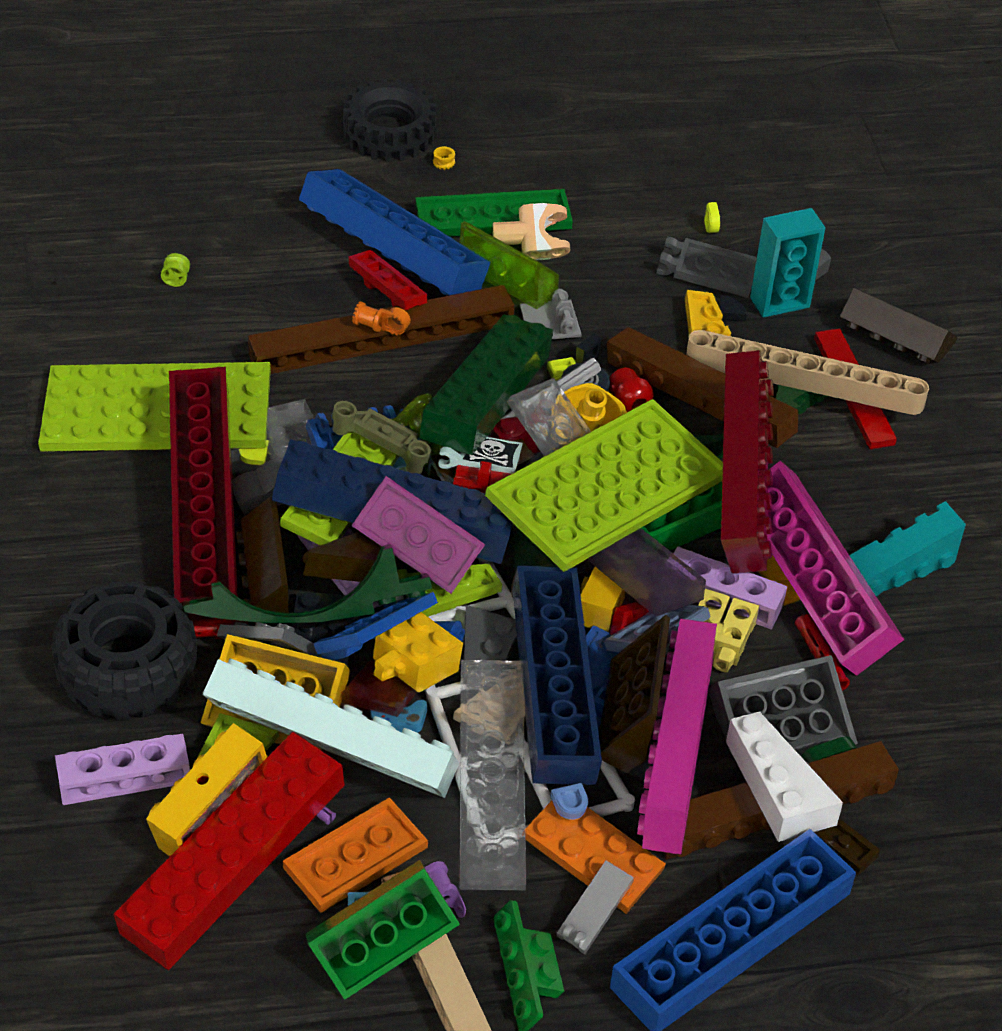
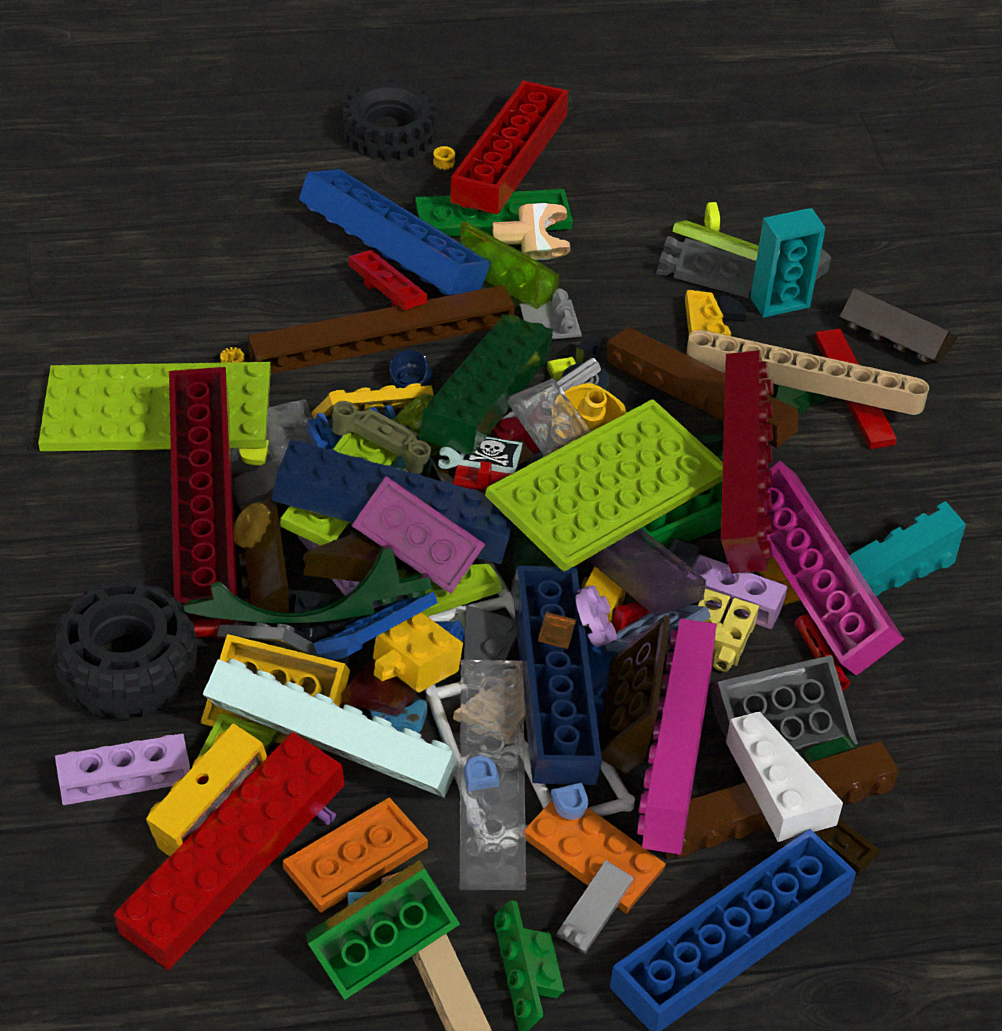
(175, 270): lime wheel -> none
(231, 355): none -> yellow bush
(251, 525): none -> clear yellow gear
(365, 398): none -> yellow wing
(381, 318): orange connector -> none
(410, 368): none -> dark blue hair
(438, 873): medium lavender piece -> none
(480, 773): none -> medium blue tile
(509, 147): none -> red brick
(556, 630): none -> clear orange tile
(594, 612): none -> lavender plate
(630, 388): red piece -> none
(685, 551): none -> black tile
(717, 239): none -> lime tile

